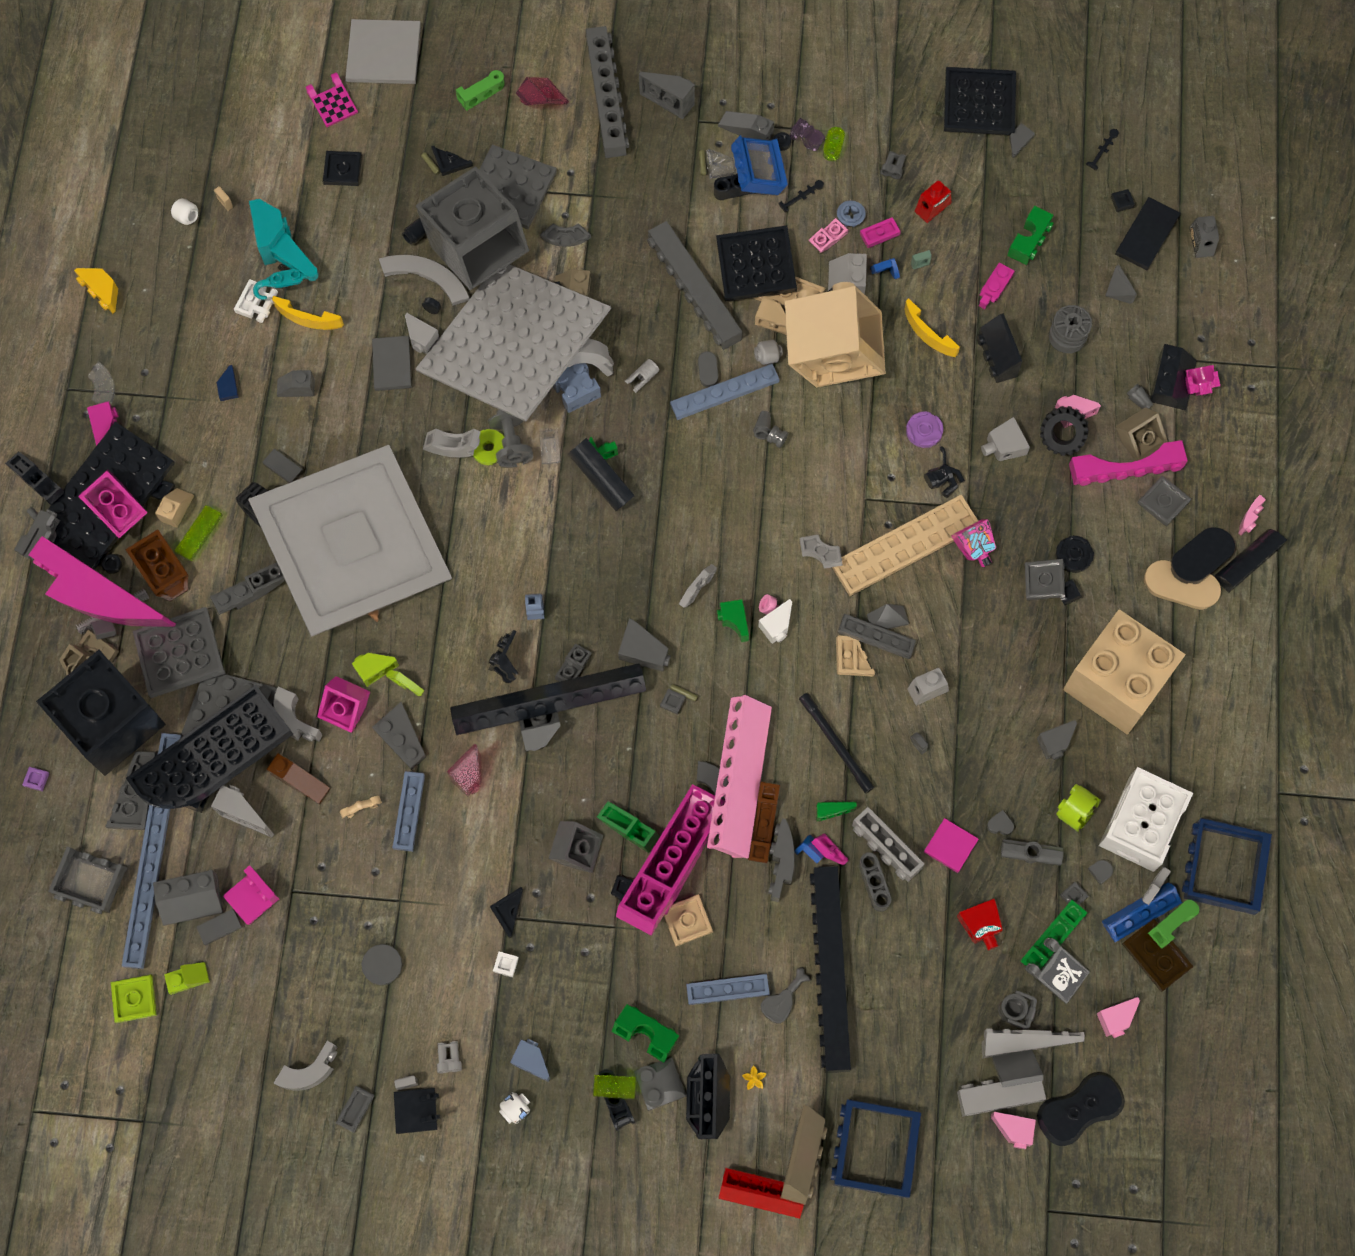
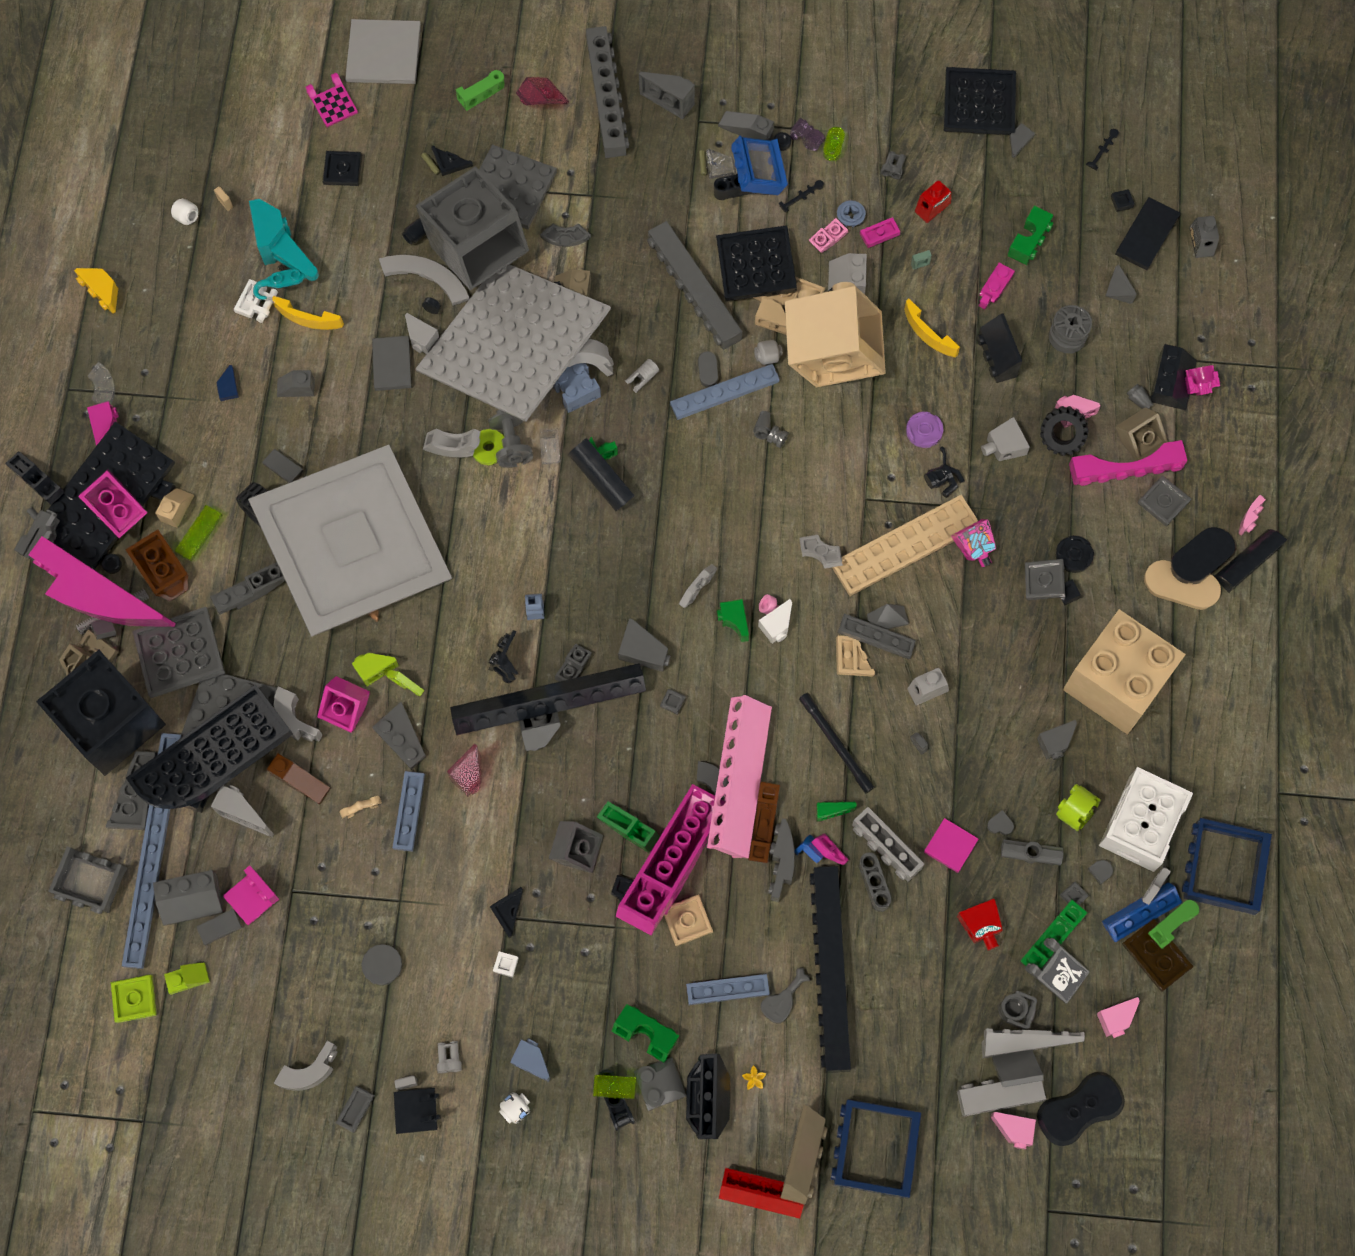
(35, 779): medium lavender tile -> none
(689, 695): olive piece -> none
(888, 264): blue tile -> none

